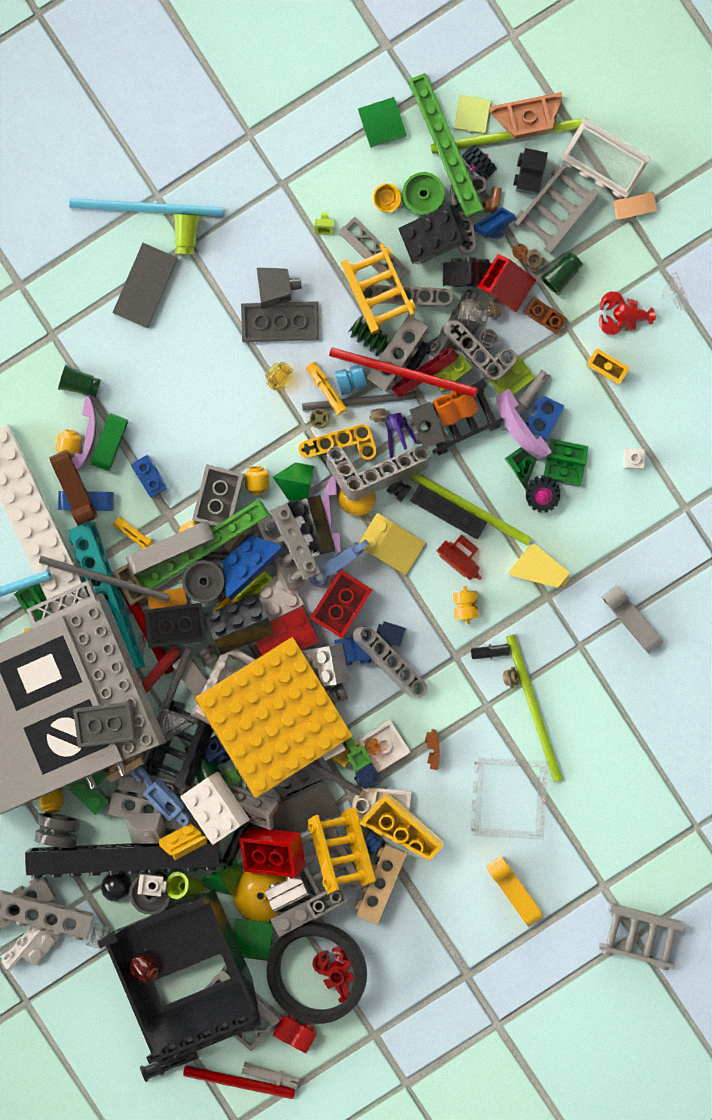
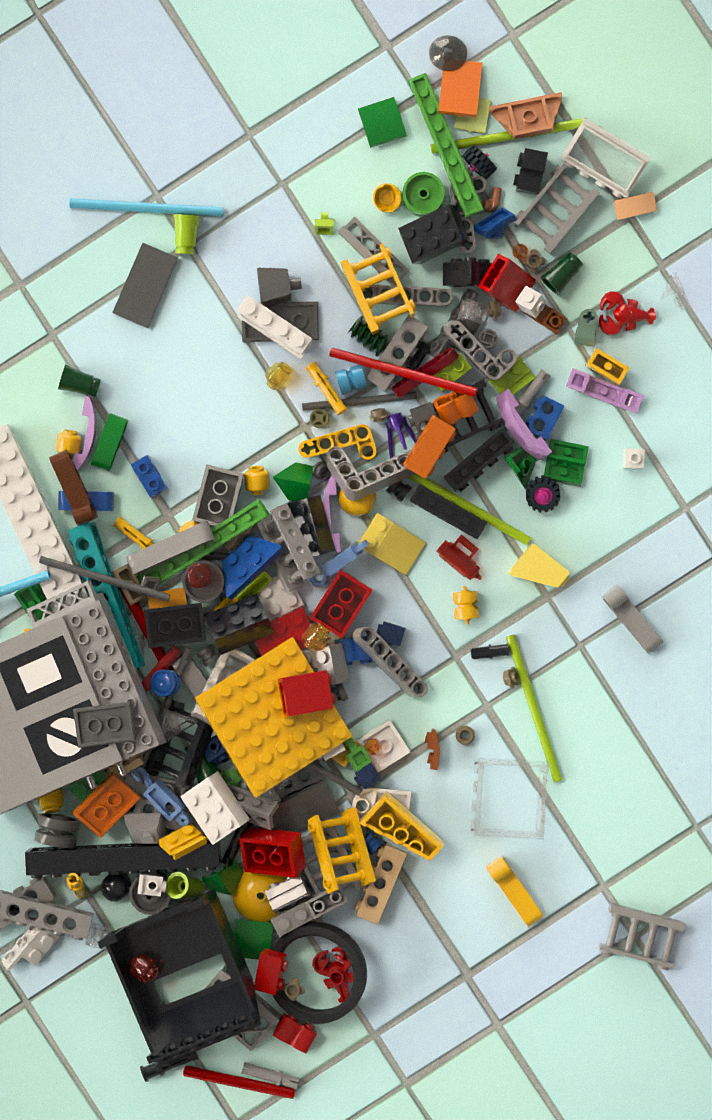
(76, 884): none -> yellow pin
(106, 804): none -> orange tile
(150, 582): none -> light grey slope
(165, 683): none -> blue wheel
(206, 573): none -> clear red head
(270, 971): none -> red brick
(274, 327): none -> white window
(289, 991): none -> dark tan plate
(306, 693): none -> red brick
(316, 637): none -> clear yellow head
(321, 471): none -> dark grey plate
(429, 447): none -> orange brick
(448, 60): none -> clear smoke dish
(460, 730): none -> dark tan plate
(461, 90): none -> orange tile
(484, 455): none -> black brick
(530, 302): none -> white brick
(585, 331): none -> sand green piece
(604, 391): none -> lavender slope

